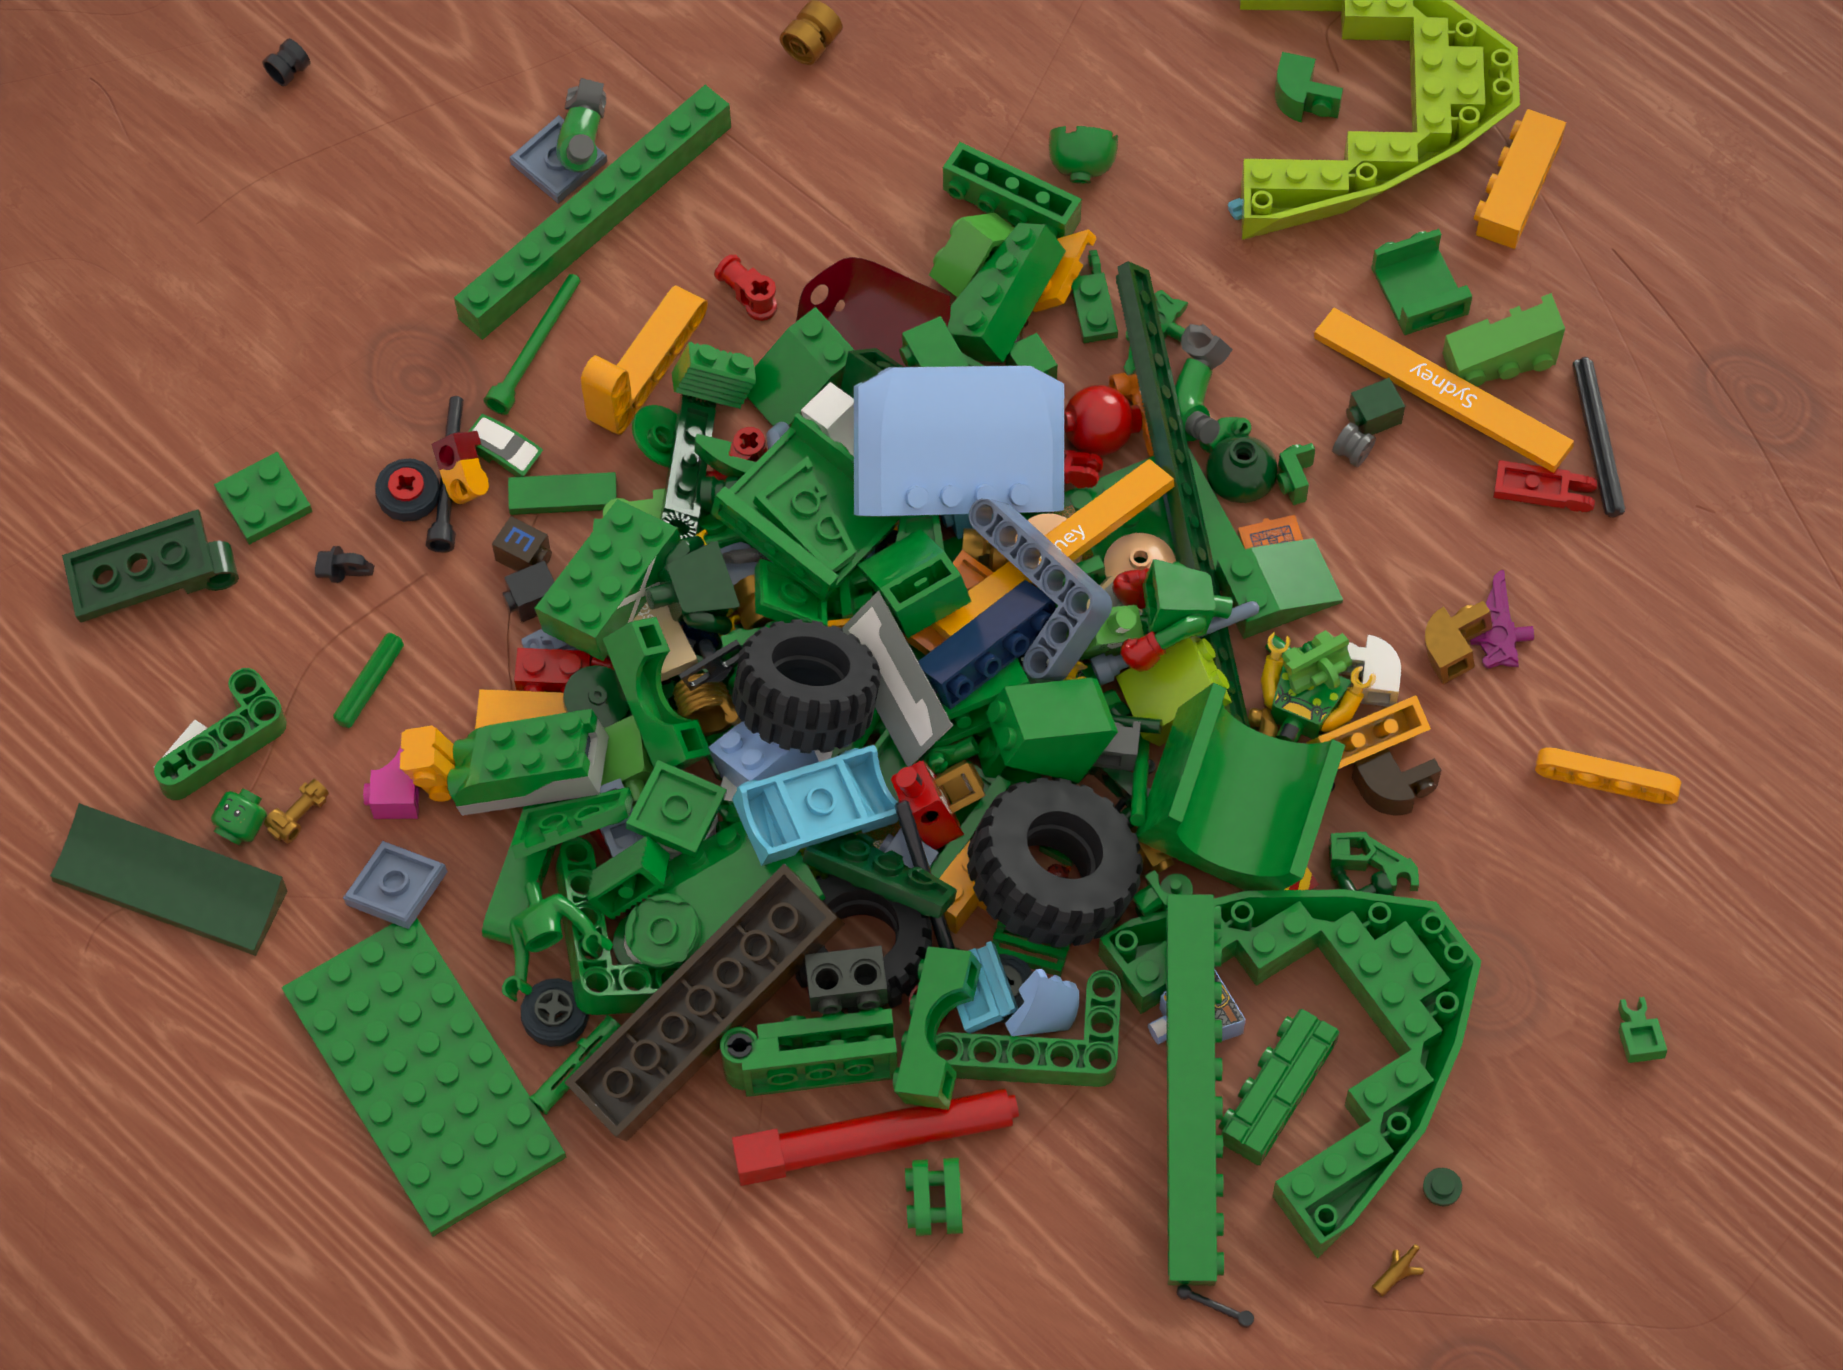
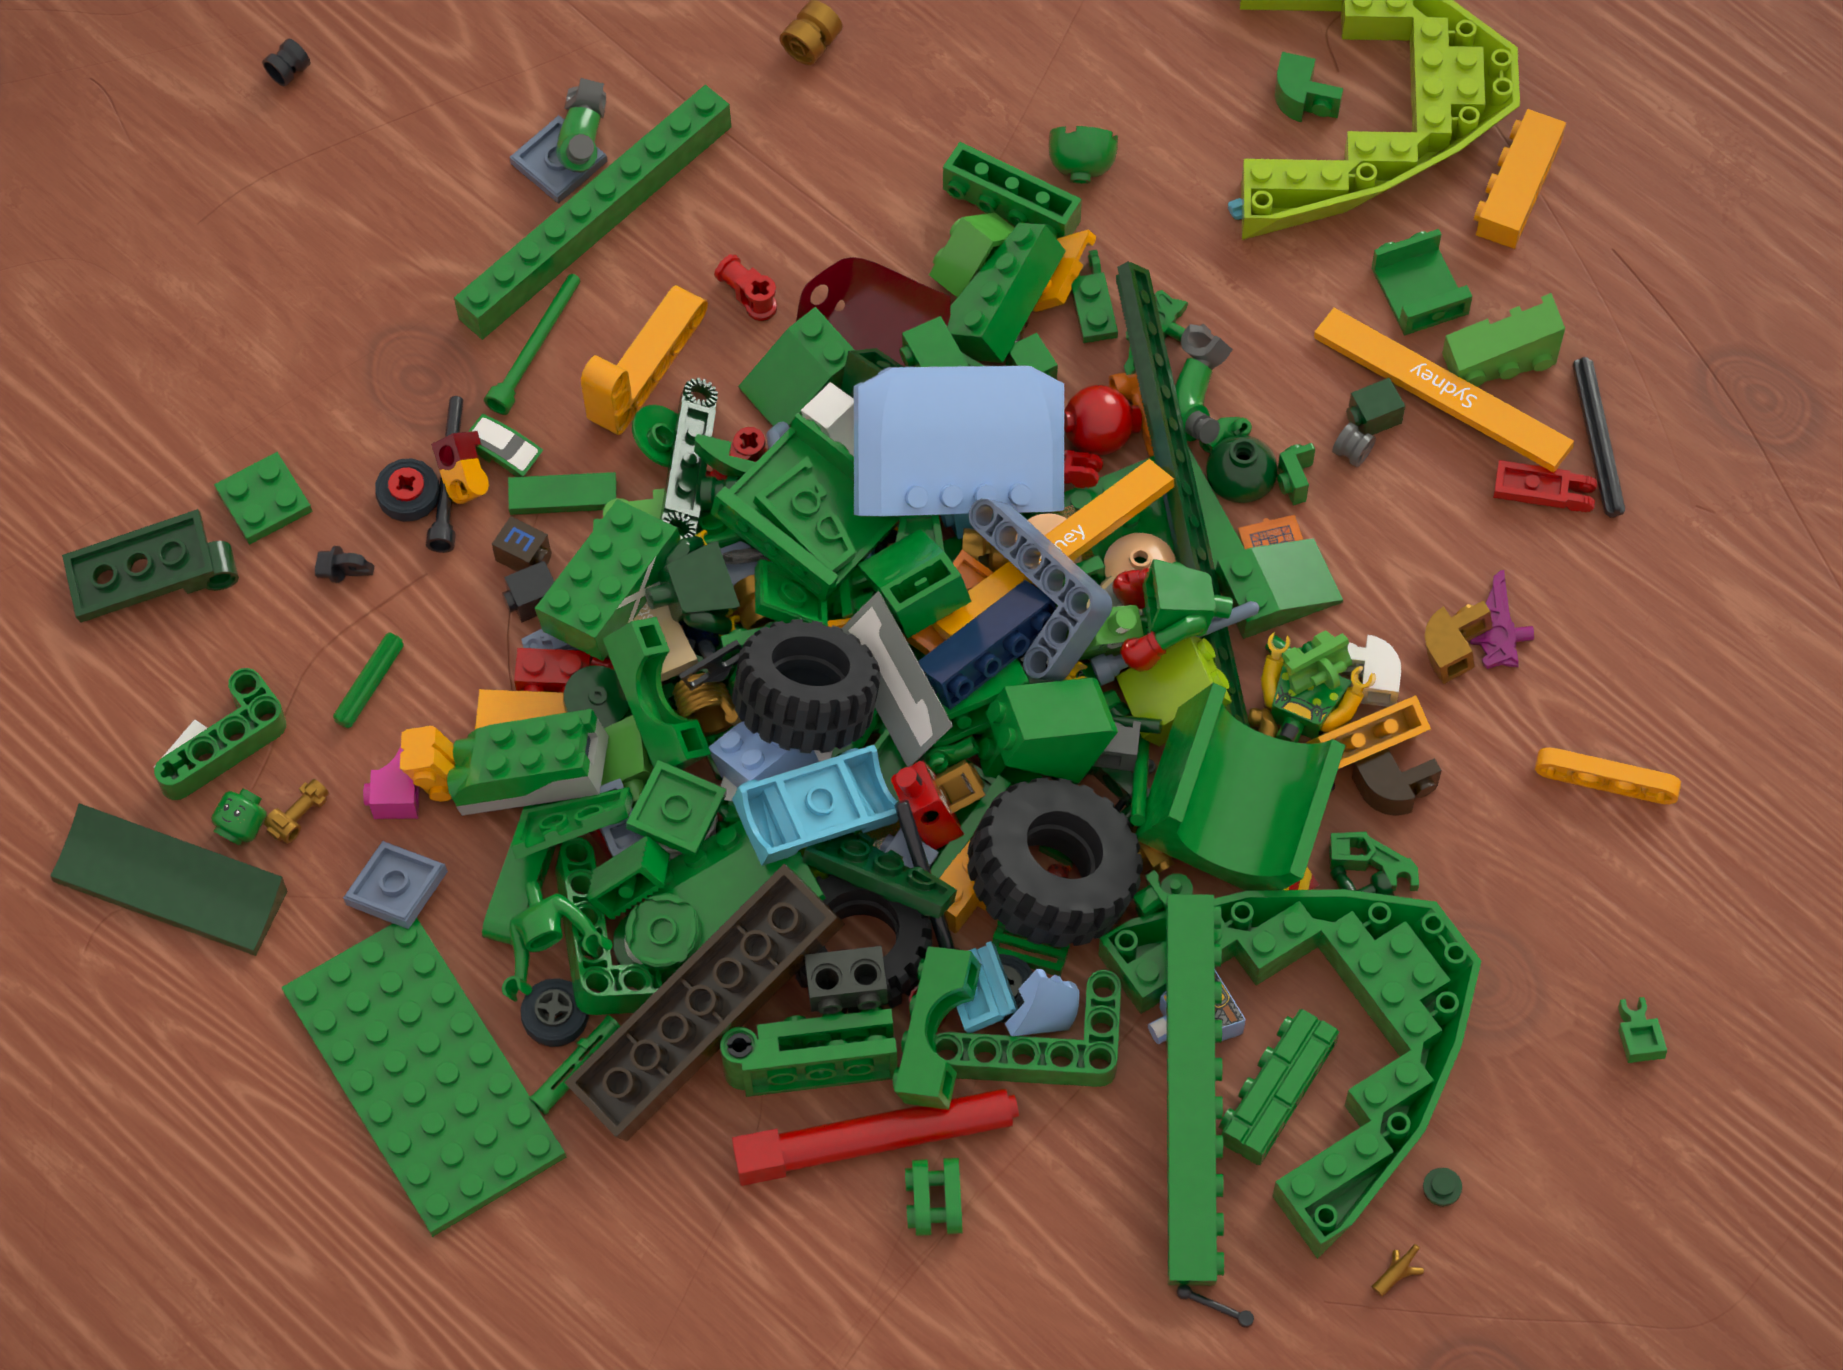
(714, 375): green brick -> none

